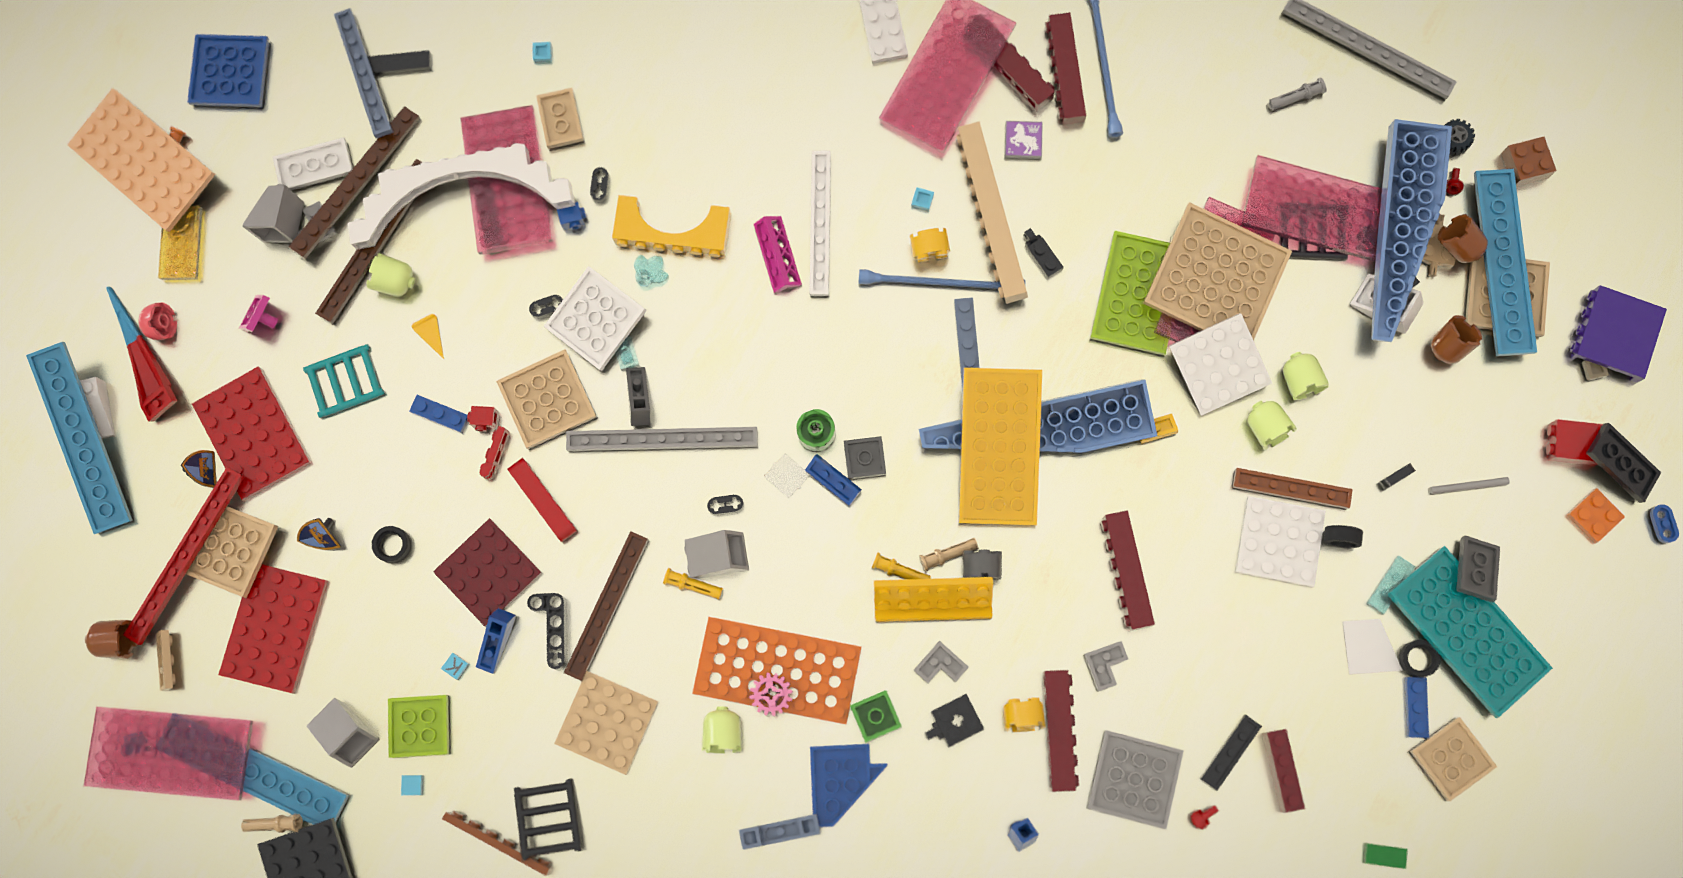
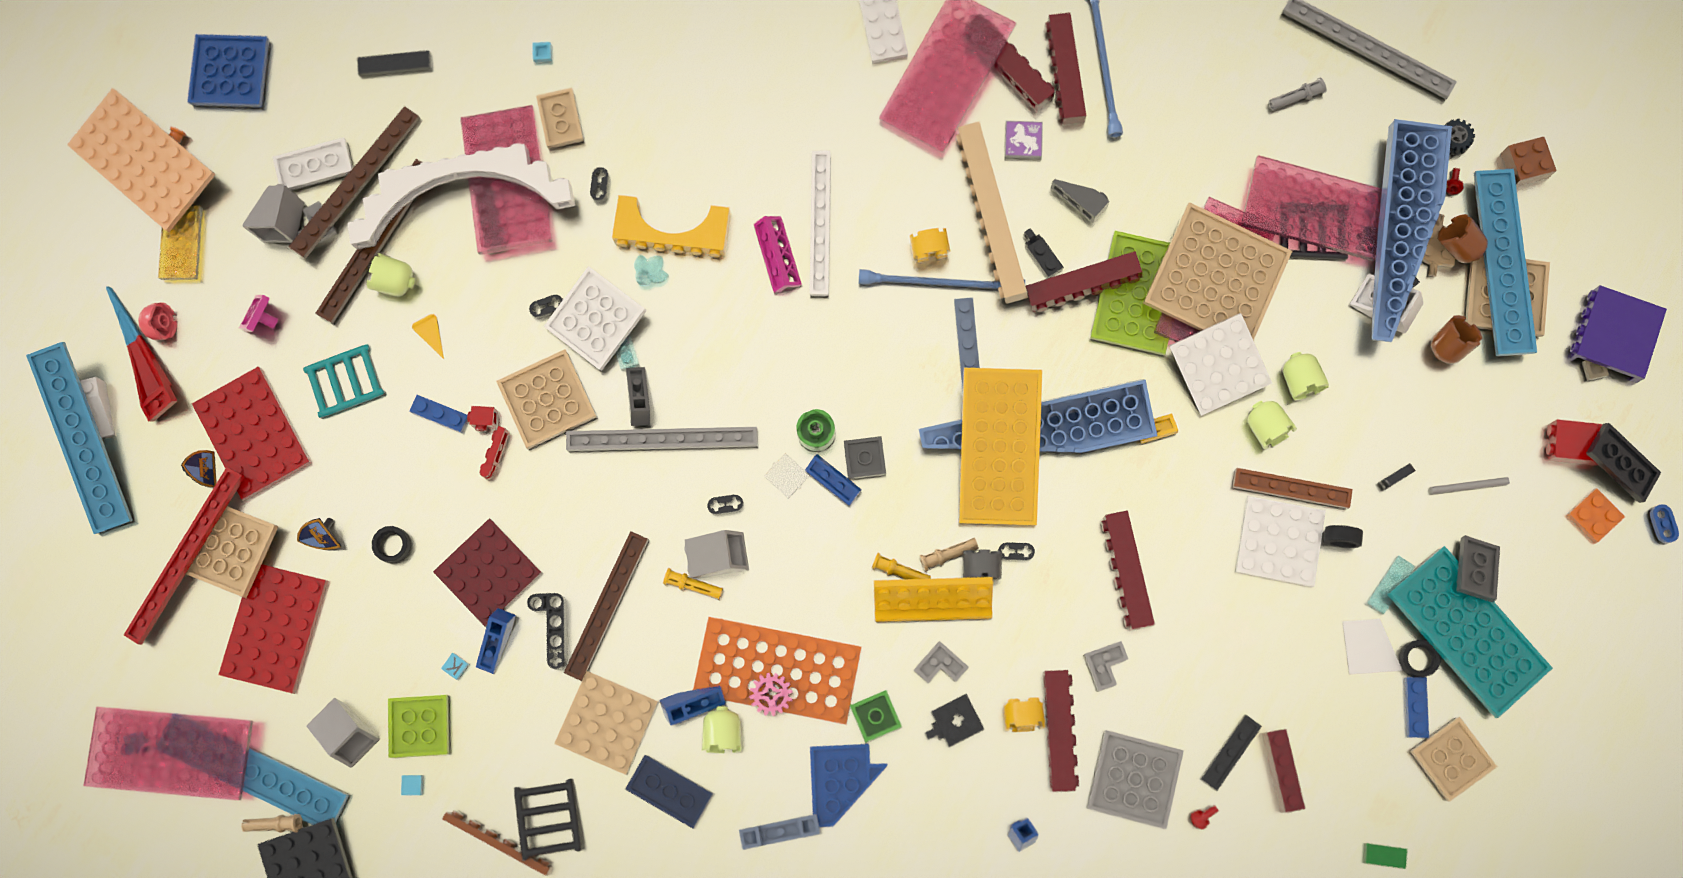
(106, 639): dark orange cylinder -> none
(165, 660): tan plate -> none
(363, 73): sand blue plate -> none
(542, 500): red beam -> none
(572, 217): blue brick -> none
(669, 791): none -> dark blue plate
(691, 703): none -> blue slope
(922, 199): medium azure tile -> none
(1017, 547): none -> black beam
(1084, 199): none -> dark grey slope
(1084, 281): none -> dark red brick

